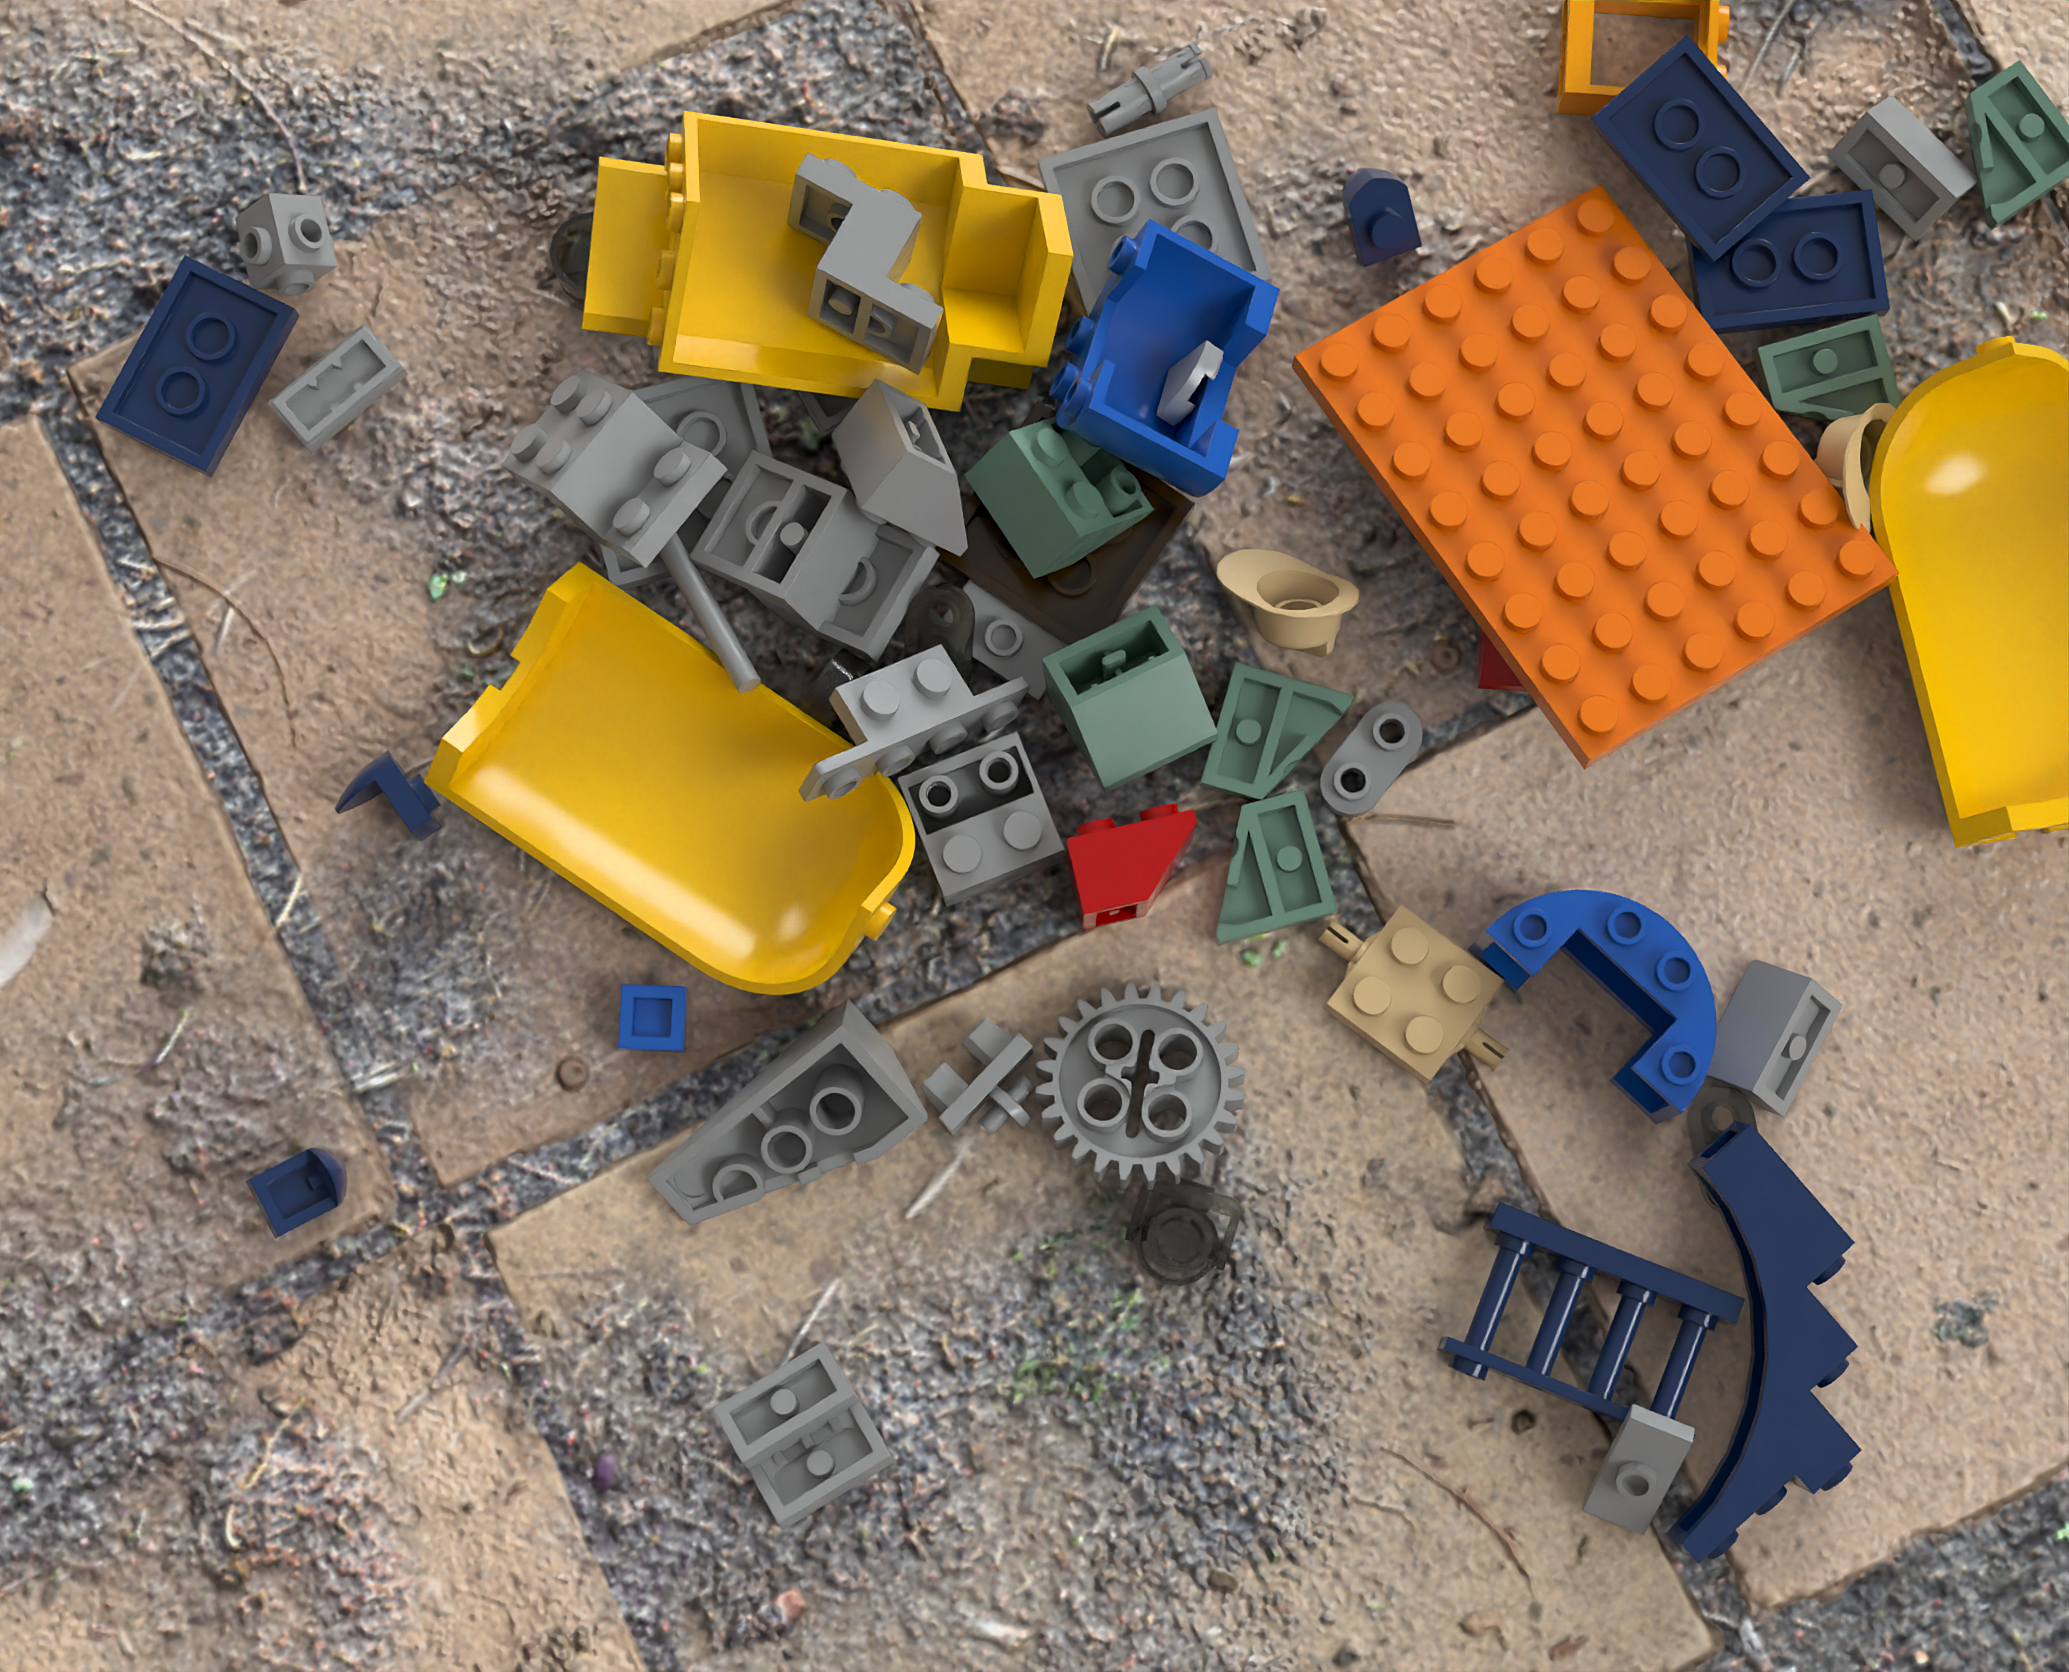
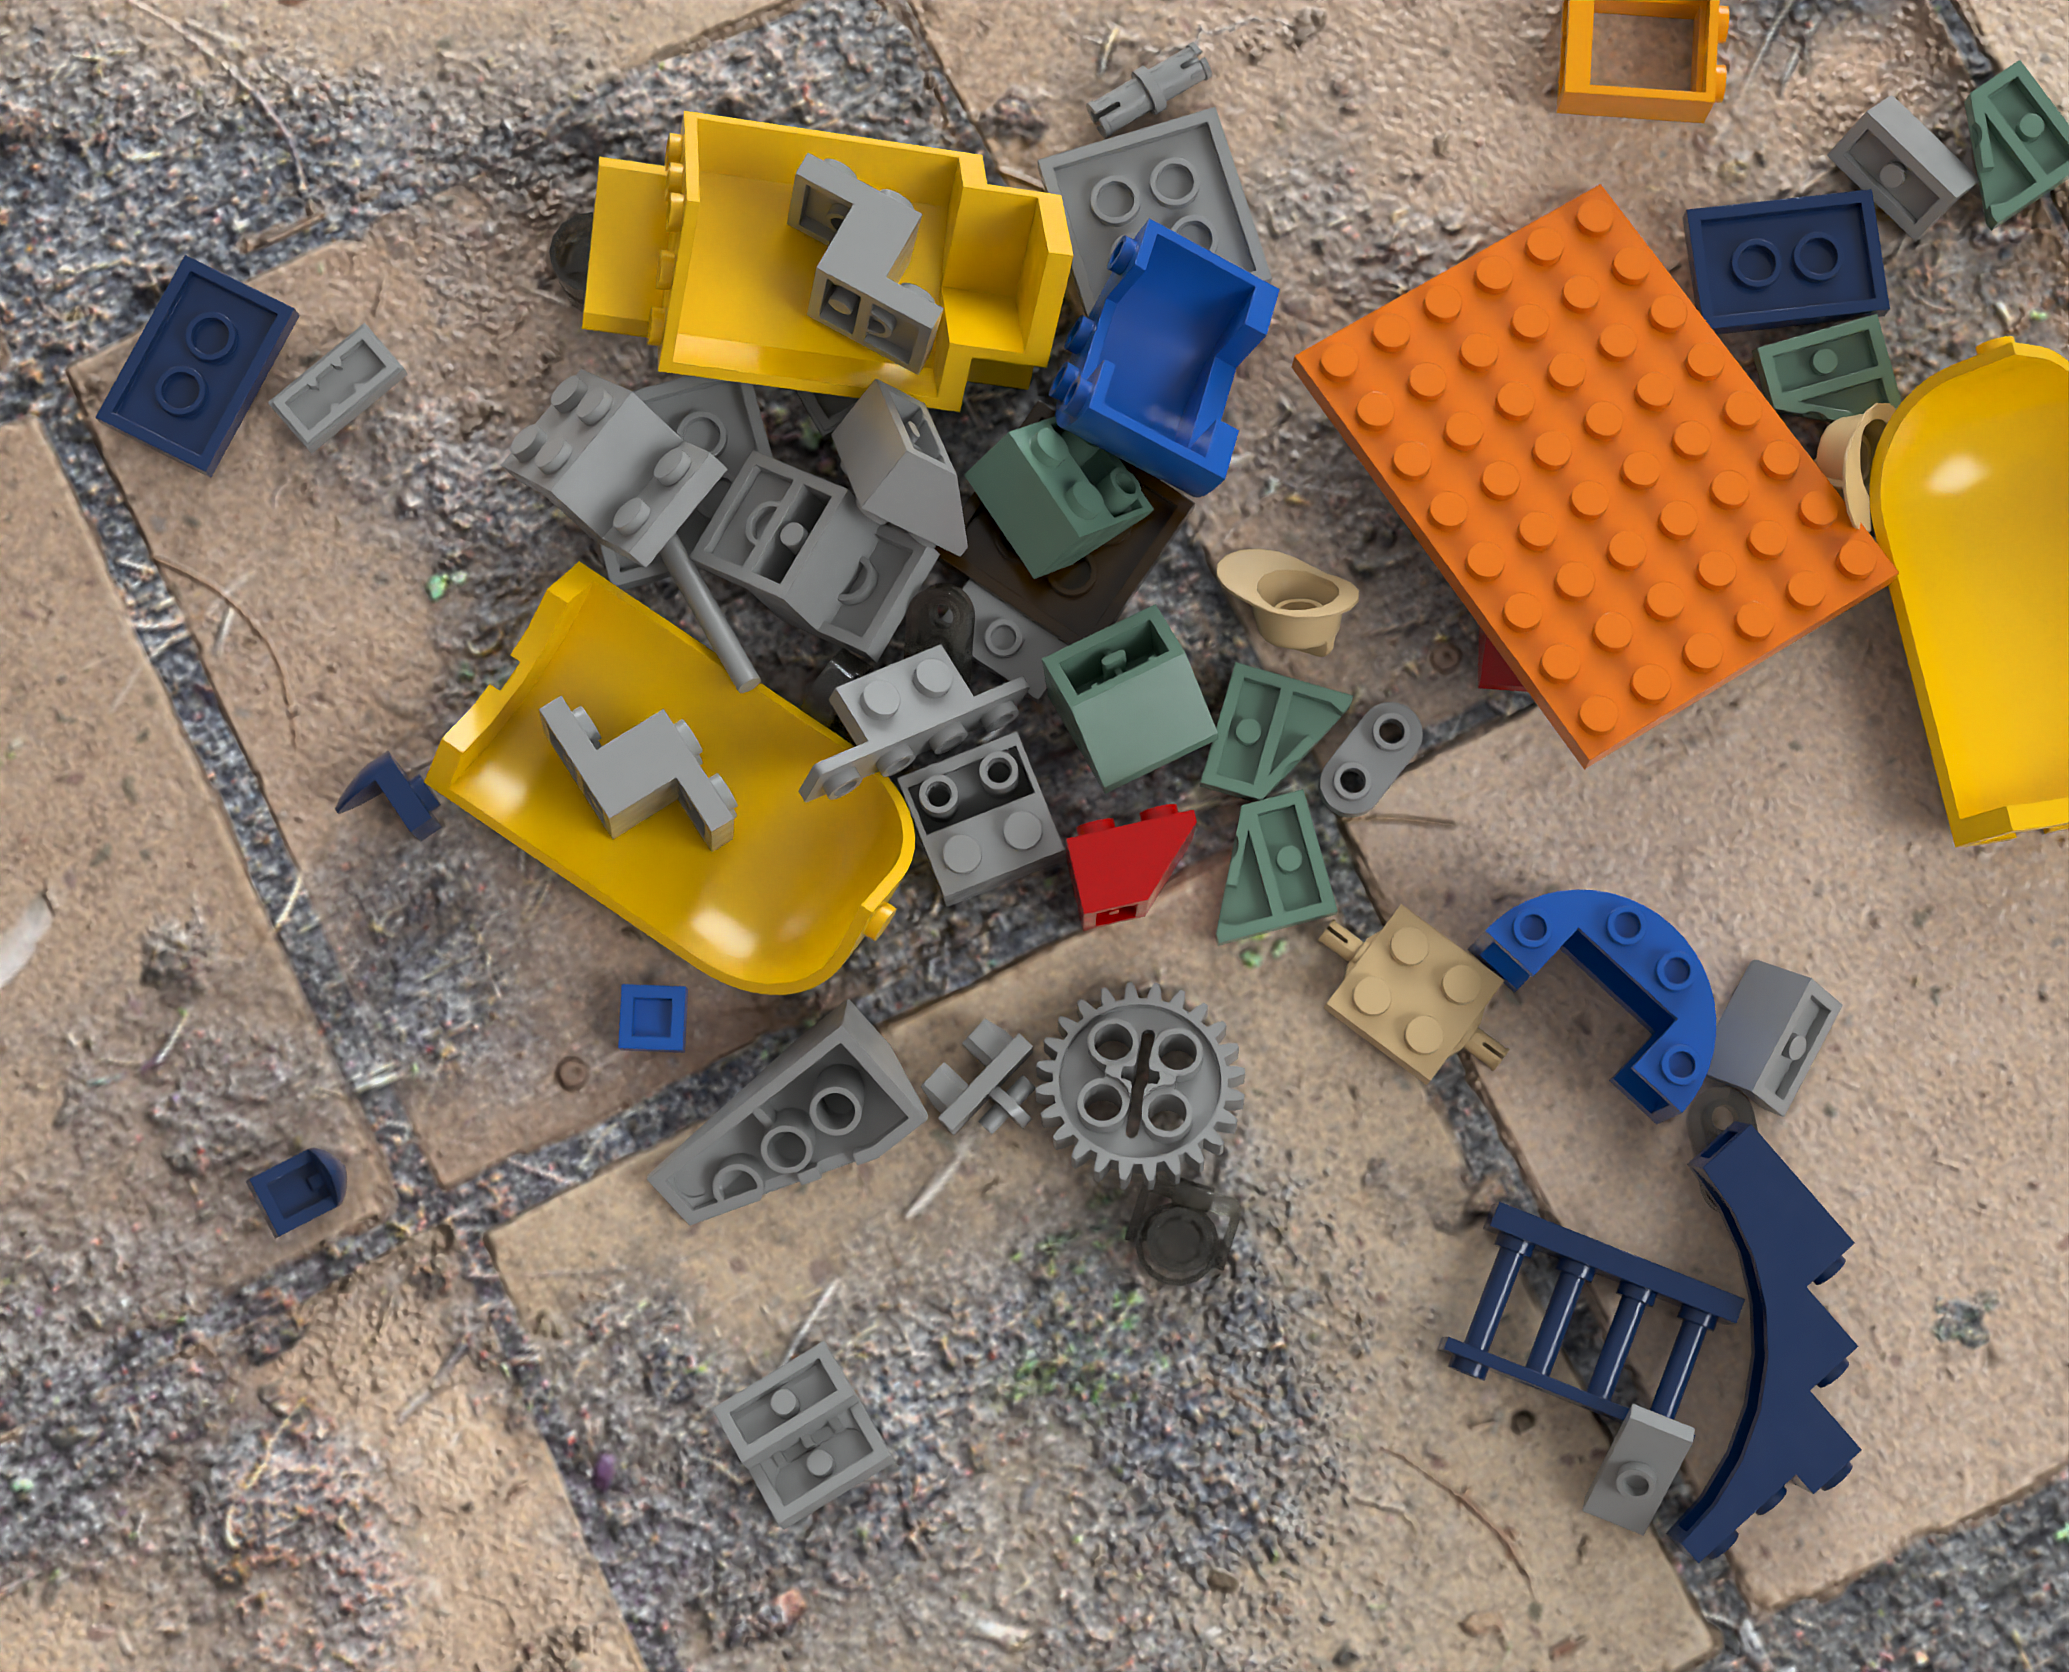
(286, 243): light grey brick -> none
(640, 772): none -> light grey bracket
(1184, 379): light grey tile -> none
(1379, 215): dark blue plate -> none
(1698, 149): dark blue plate -> none

